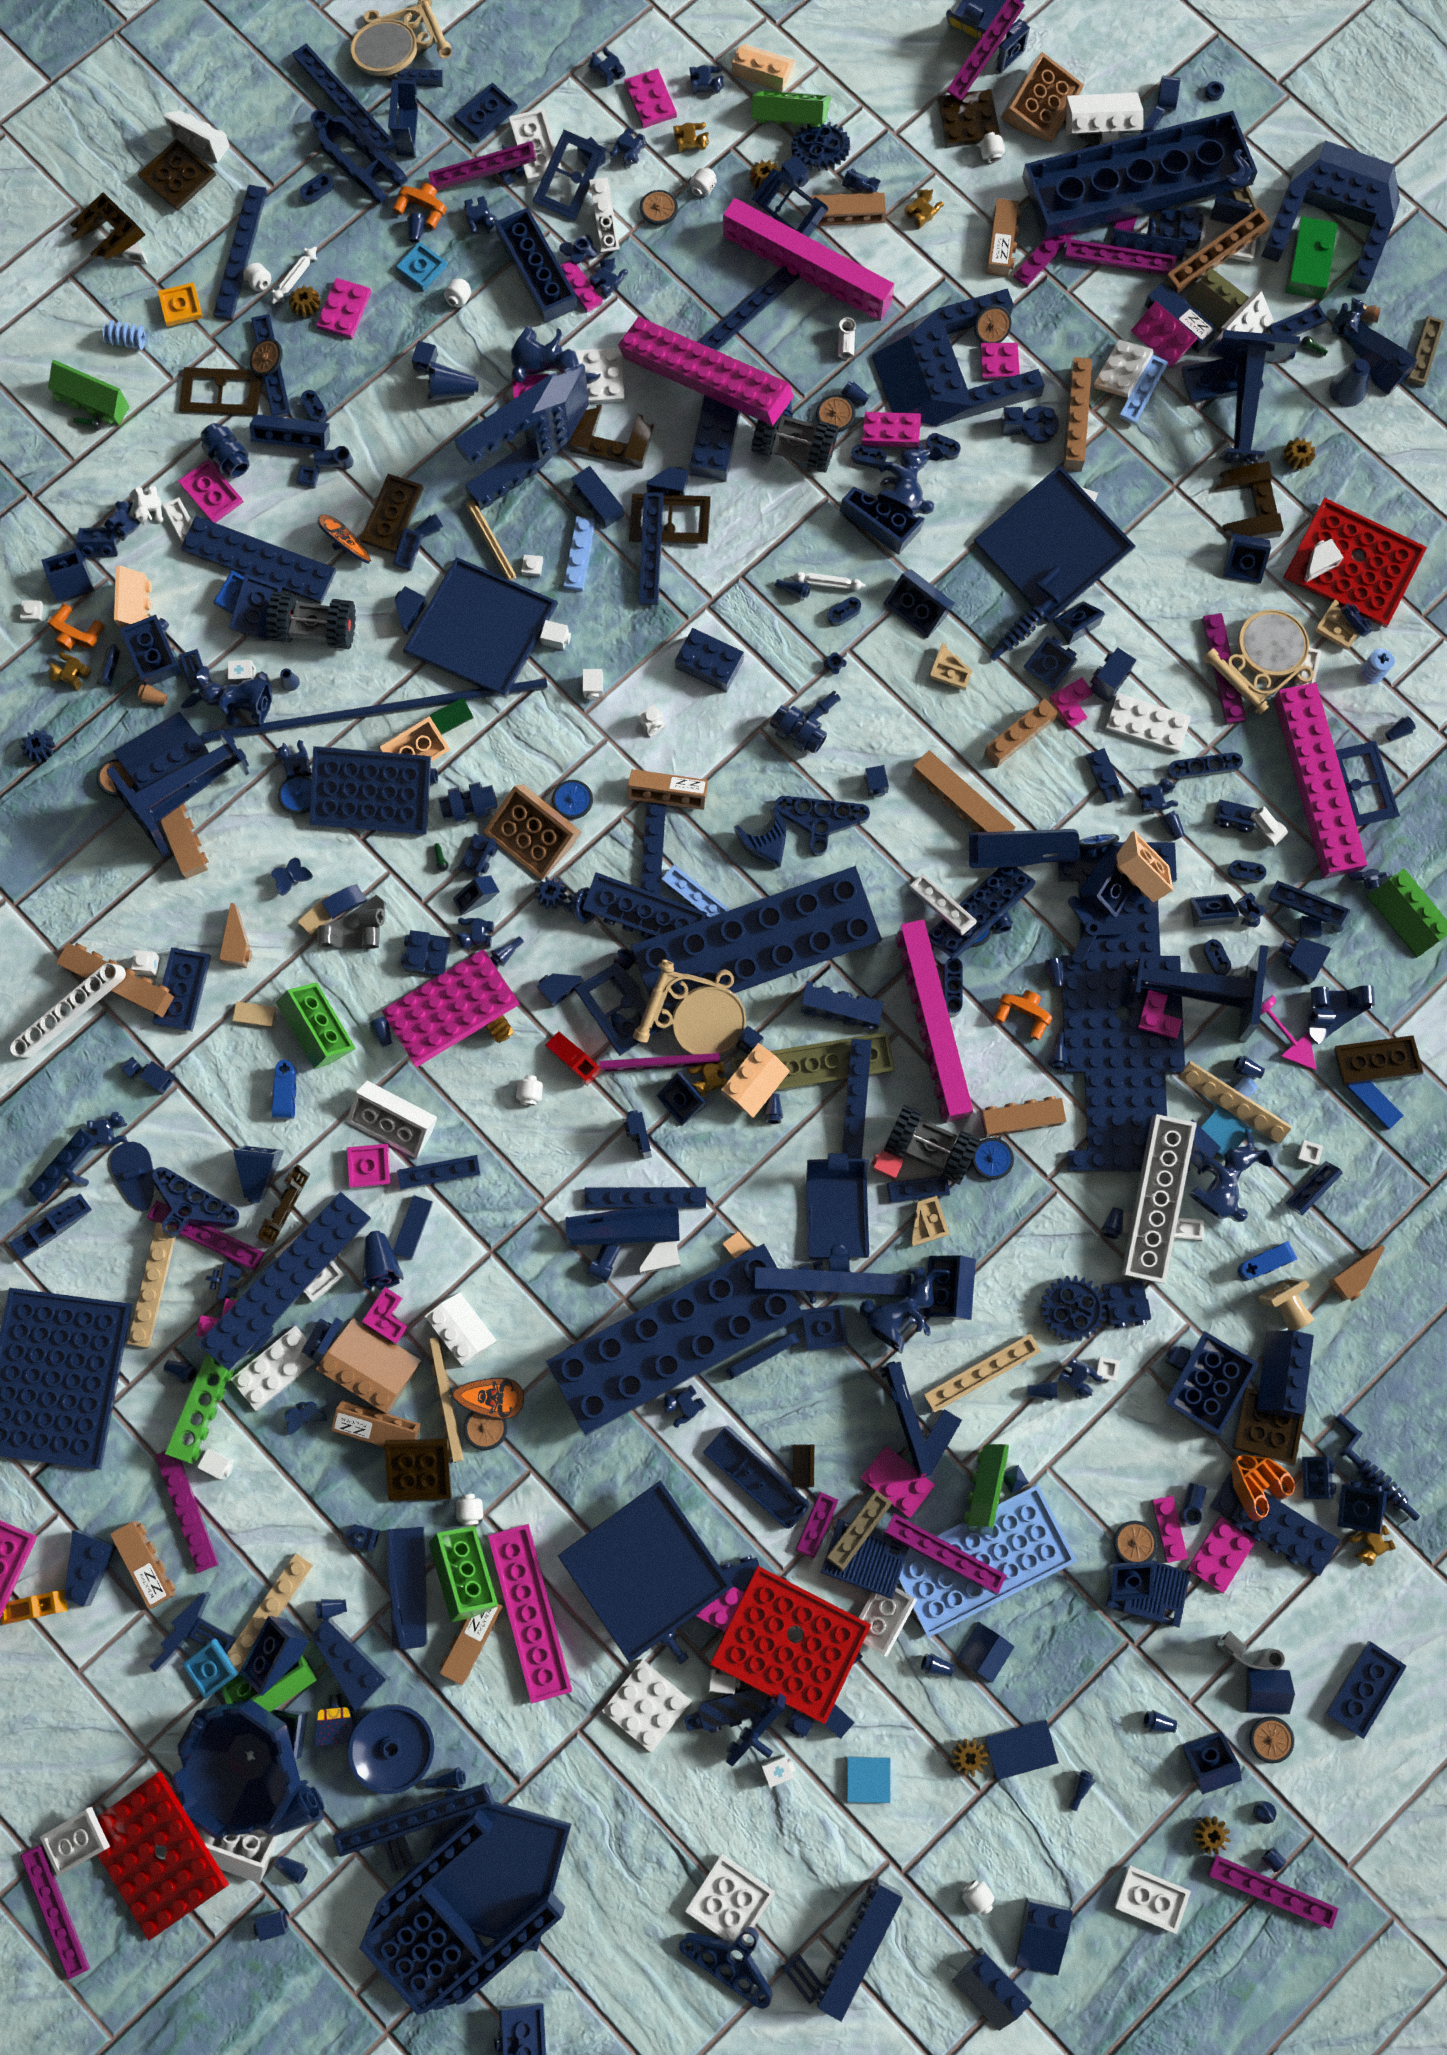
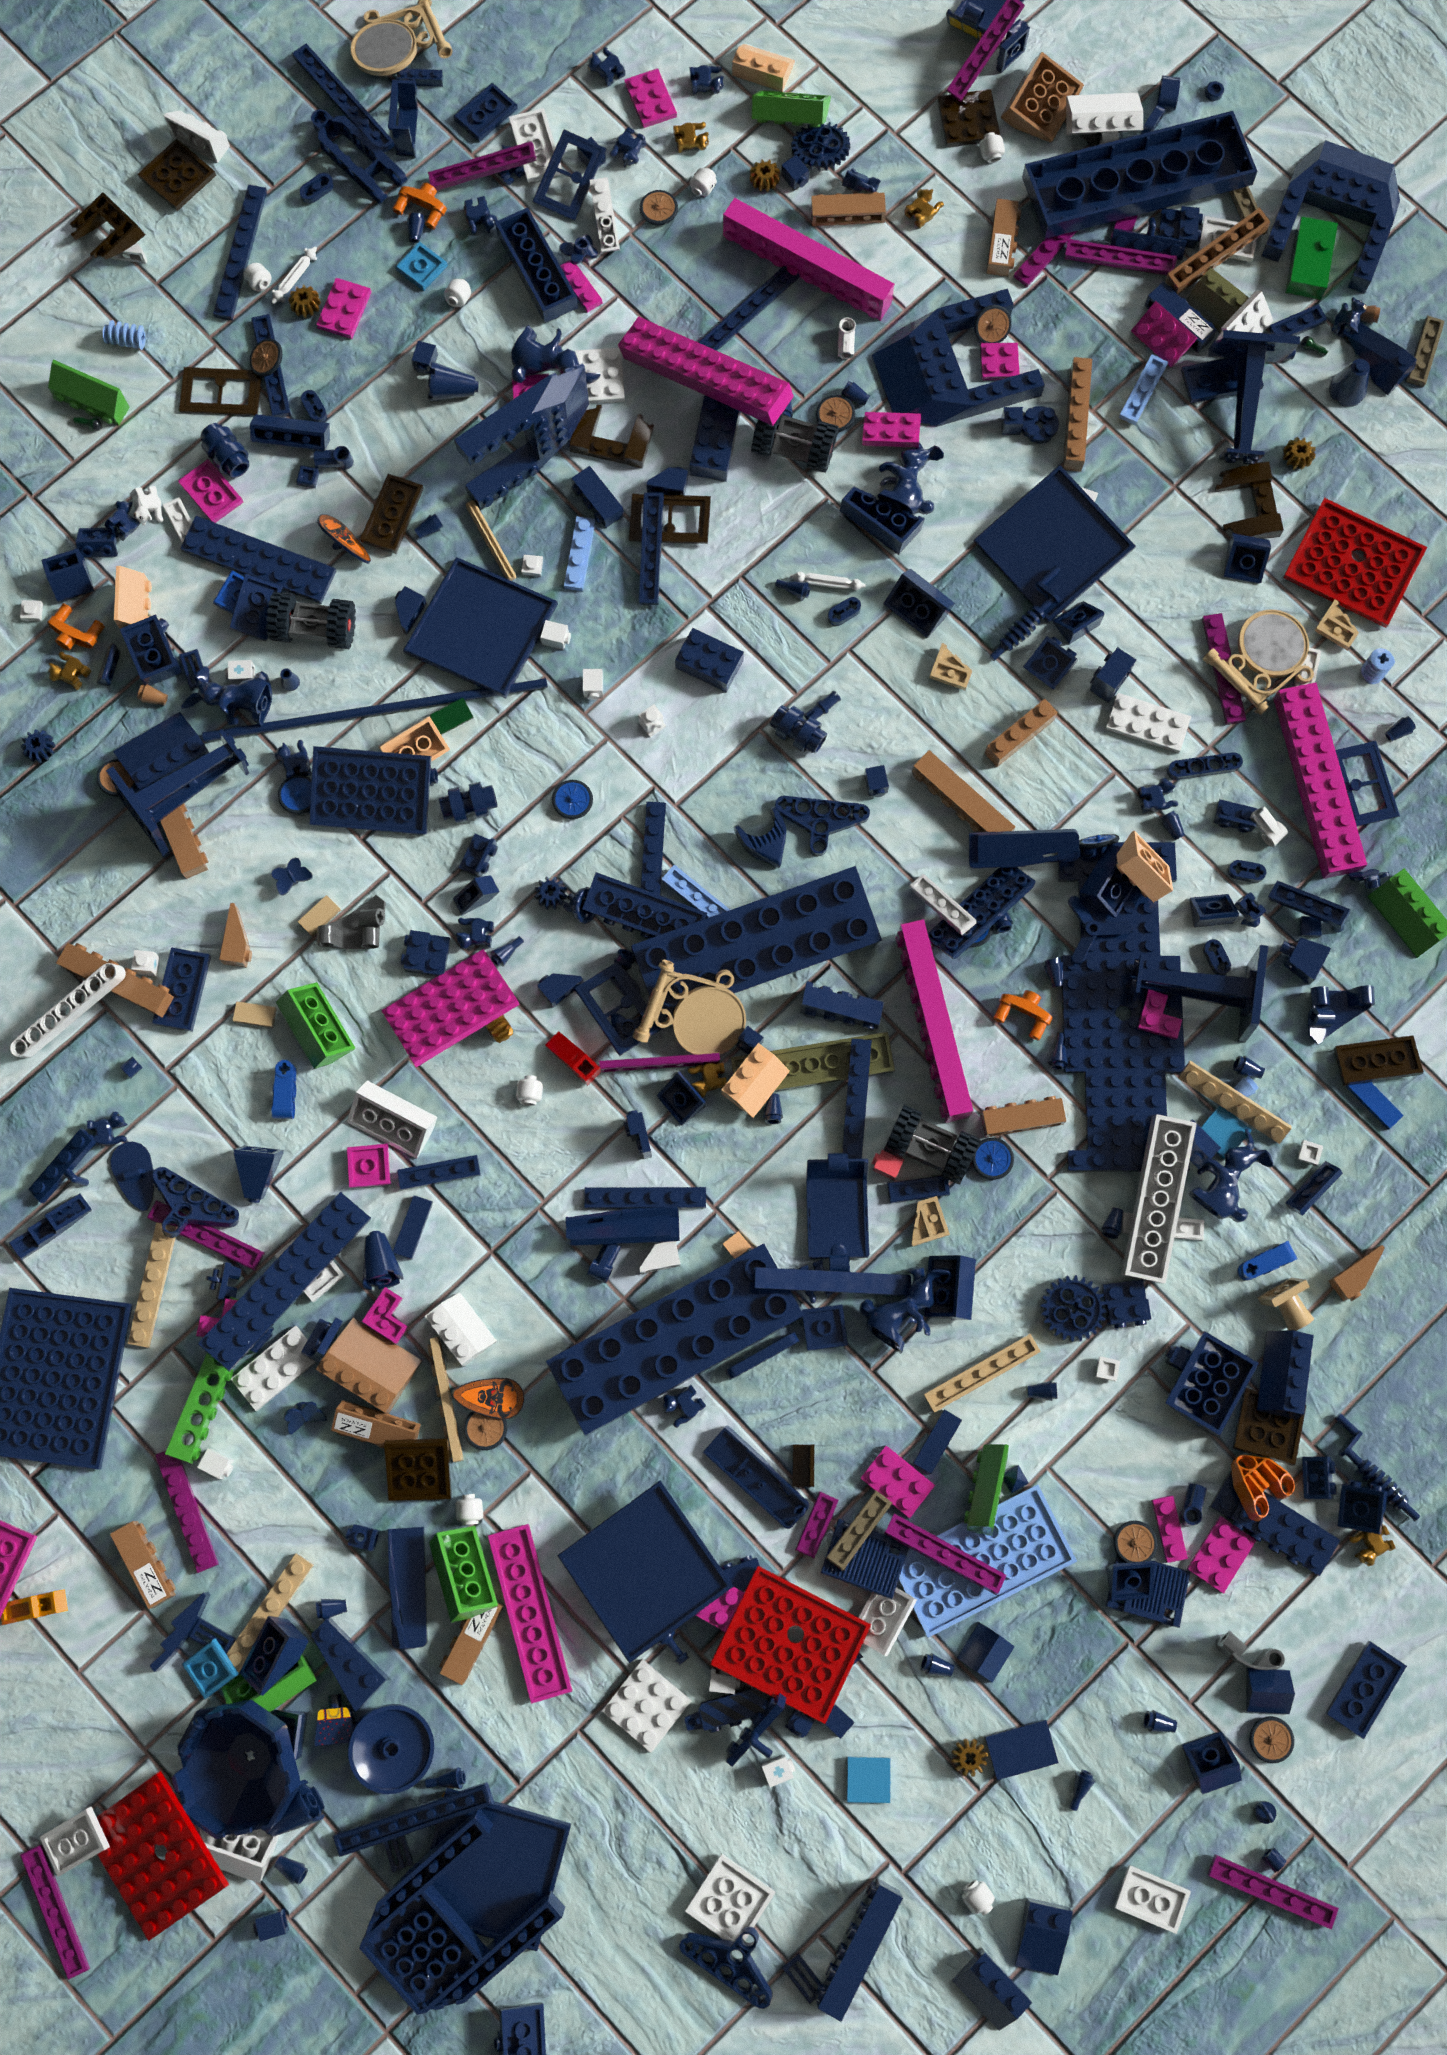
(86, 1566): dark blue wedge -> none
(156, 1077): dark blue brick -> none
(180, 304): light orange plate -> none
(181, 1371): dark blue cone -> none
(296, 1180): dark brown wedge -> none
(344, 900): dark blue slope -> none
(381, 1031): dark blue cone -> none
(407, 549): dark blue plate -> none
(441, 864): dark green piece -> none
(532, 831): medium nougat slope -> none
(606, 279): dark blue animal -> none
(667, 789): medium nougat brick -> none
(770, 188): dark blue piece -> none
(835, 657): dark blue plate -> none
(868, 456): dark blue beam -> none
(908, 1418): dark blue piece -> none
(945, 444): dark blue beam -> none
(954, 978): dark blue beam -> none
(1067, 702): dark pink plate -> none
(1077, 1376): dark blue animal -> none
(1104, 774): dark blue hinge -> none
(1123, 368): white plate -> none
(1209, 1827): pearl gold gear -> none
(1229, 210): dark blue slope -> none
(1244, 171): dark blue piece -> none
(1300, 1051): dark pink piece -> none
(1322, 559): white slope -> none
(1352, 615): dark blue plate -> none

